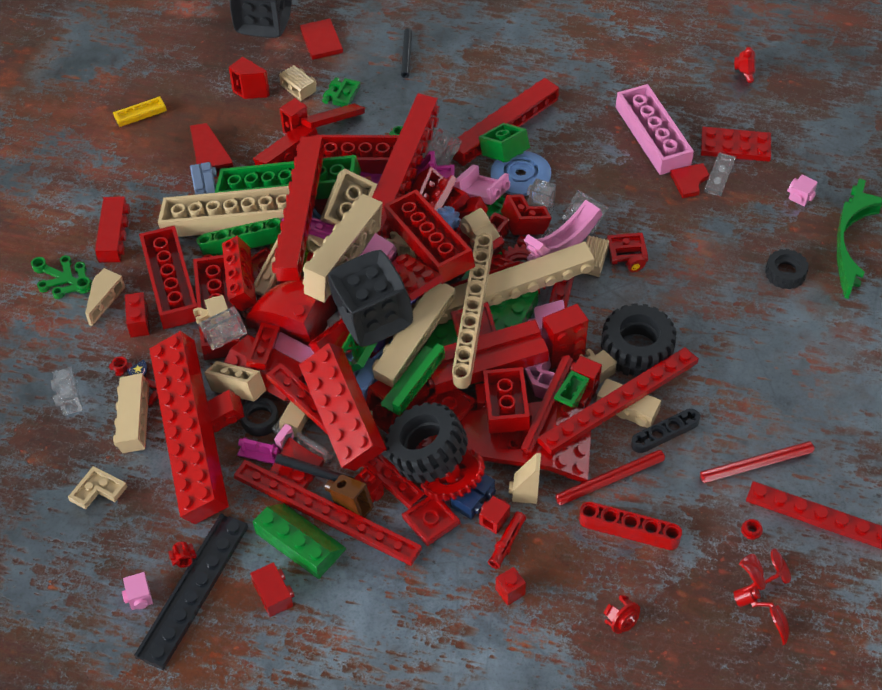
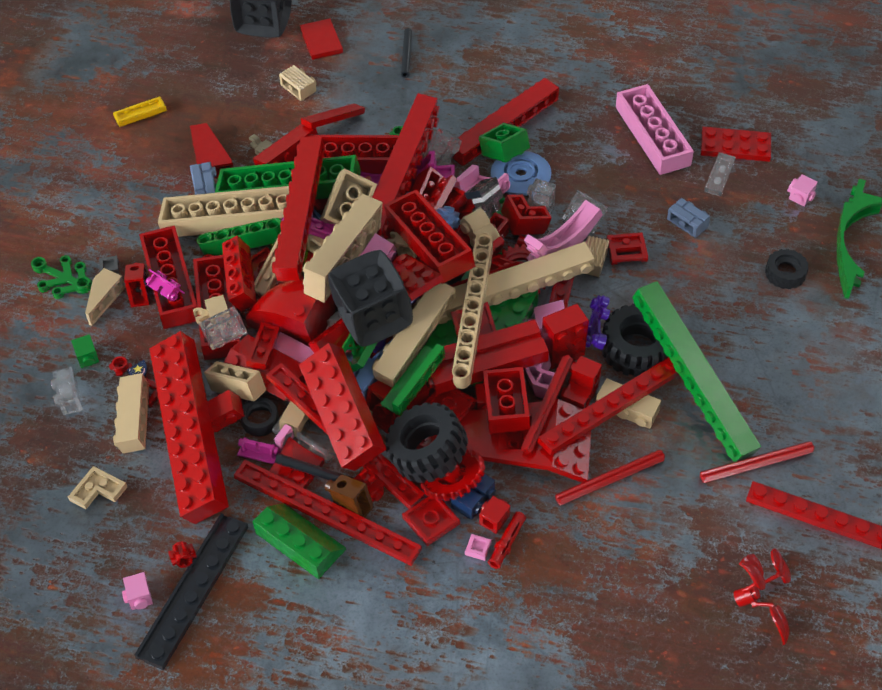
(85, 351): none -> green brick
(109, 263): none -> dark grey plate
(112, 229): red brick -> none
(134, 277): none -> red torso
(137, 314): red brick -> none
(158, 280): none -> dark pink hinge
(249, 79): red slope -> none
(258, 145): none -> dark tan plate
(272, 589): red brick -> none
(291, 115): red brick -> none
(345, 93): green plate -> none
(478, 547): none -> bright pink tile
(486, 196): none -> clear smoke hips
(510, 586): red brick -> none
(526, 481): tan slope -> none
(572, 389): green slope -> none
(599, 312): none -> dark purple plant
(606, 360): tan brick -> none
(622, 518): red beam -> none
(624, 618): red piece -> none
(635, 263): red tile -> none
(667, 432): black beam -> none
(688, 217): none -> sand blue brick
(689, 178): red tile -> none
(696, 372): none -> green brick
(746, 64): red rock -> none
(752, 524): red plate -> none

